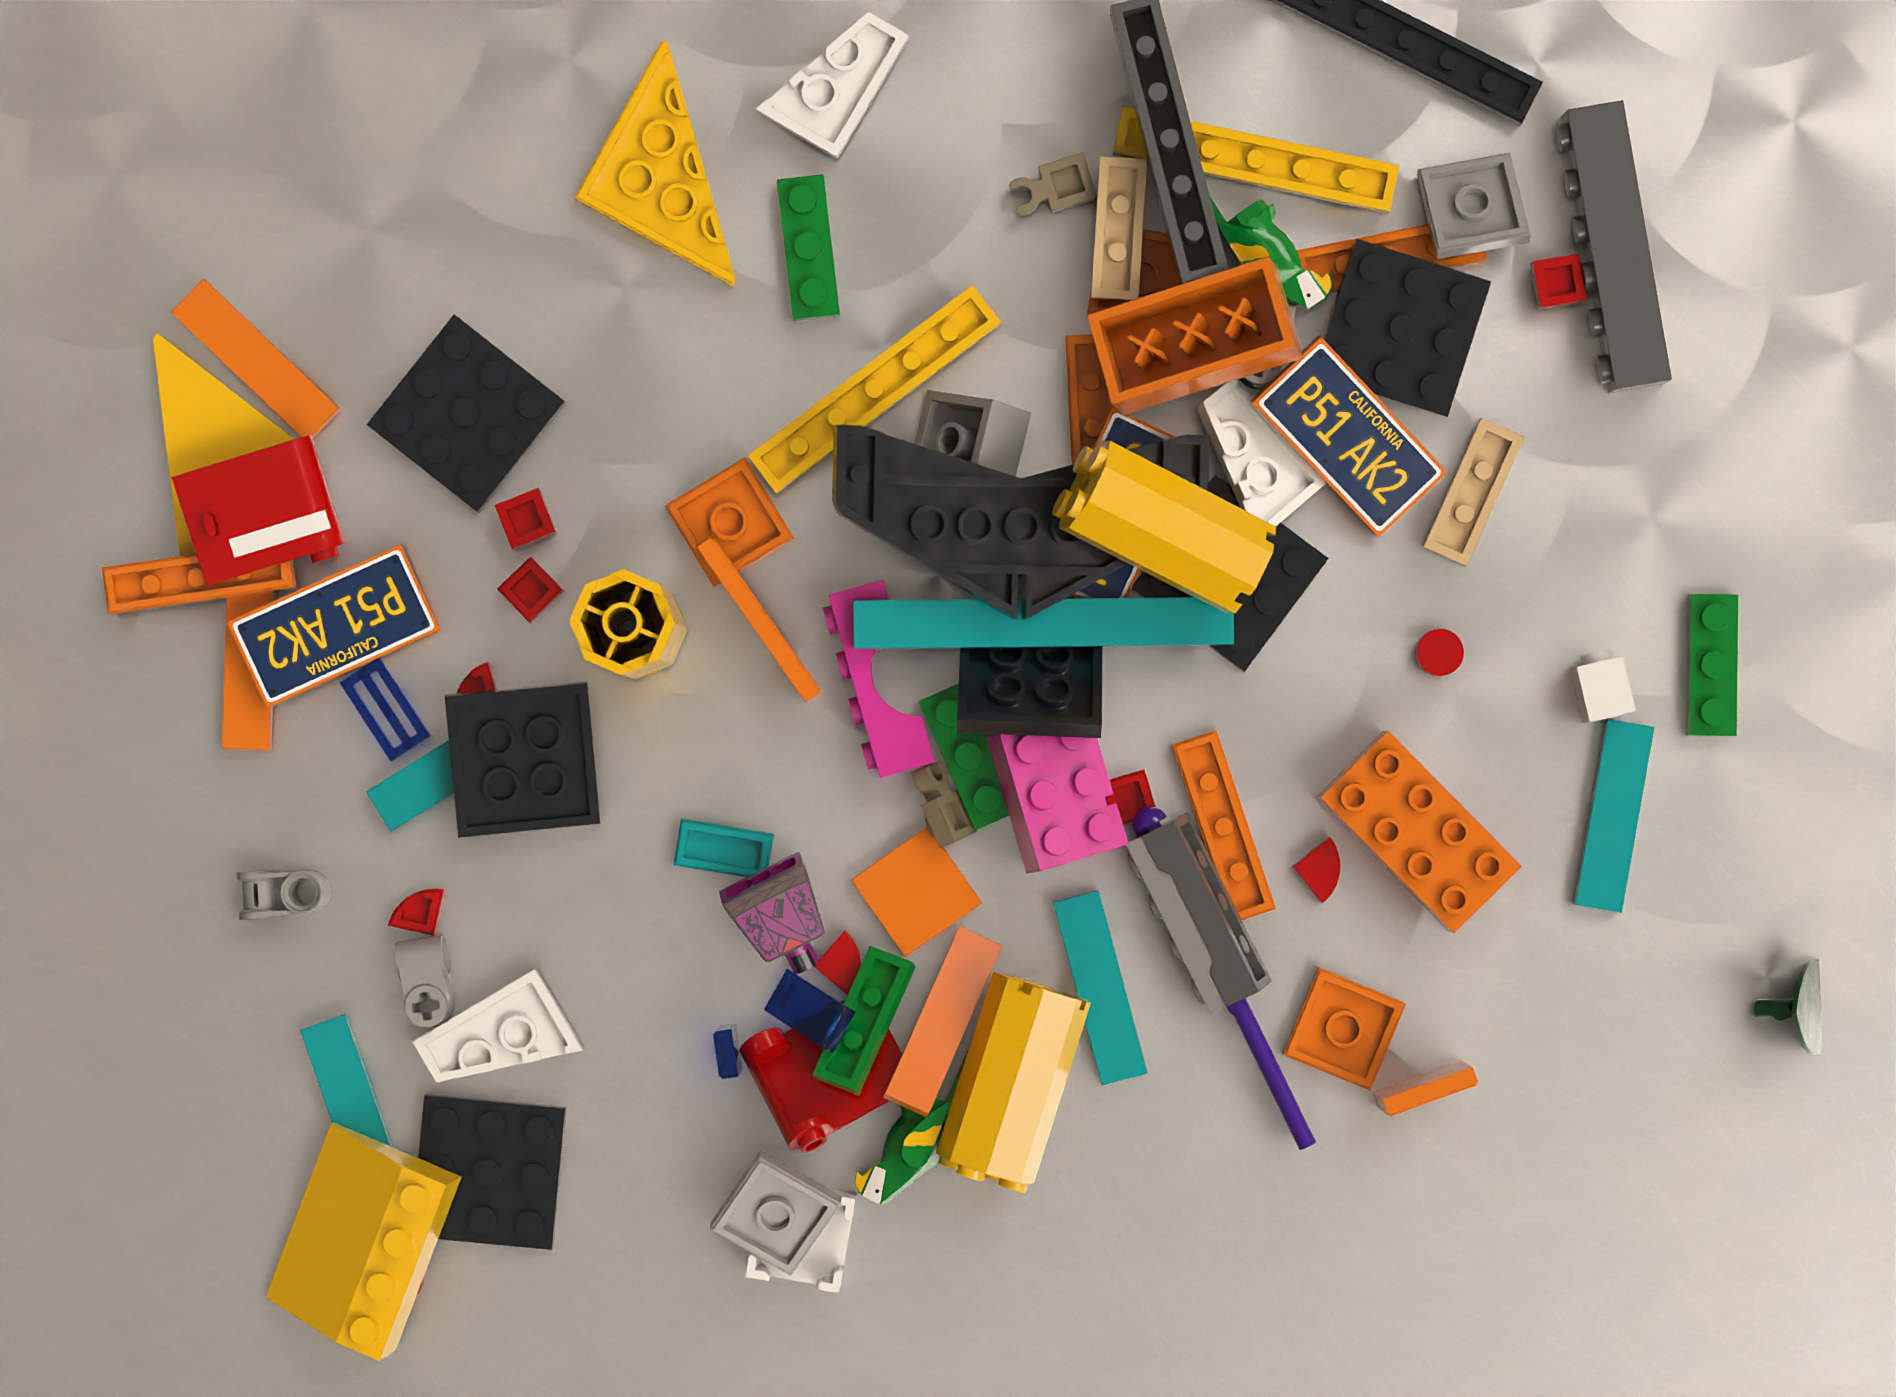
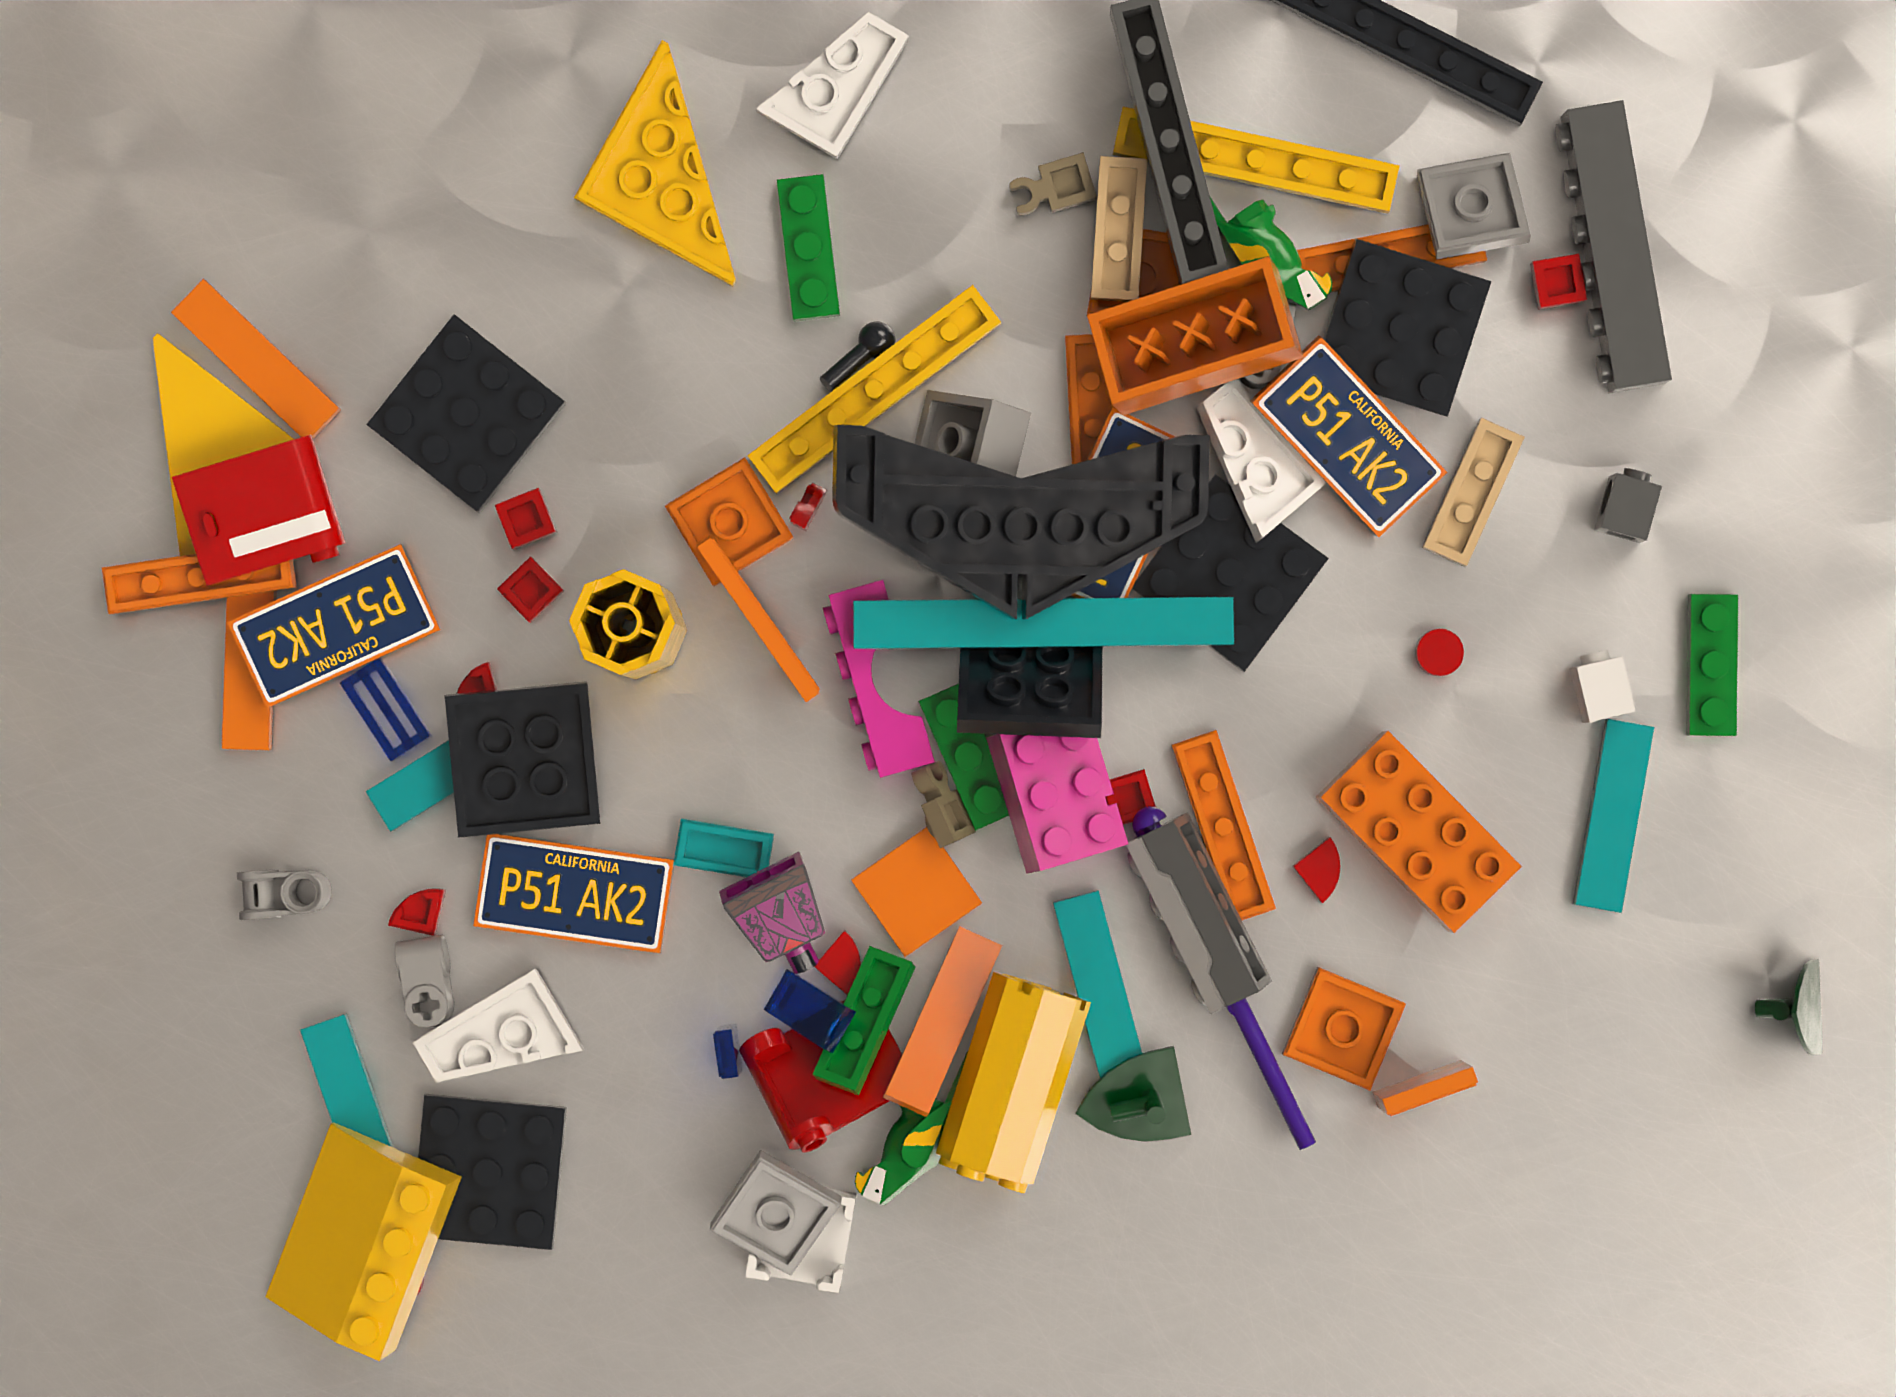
(574, 893): none -> tile
(808, 506): none -> red tile
(872, 341): none -> black bar
(1139, 1099): none -> dark green shield
(1165, 525): yellow brick -> none
(1628, 505): none -> dark grey brick

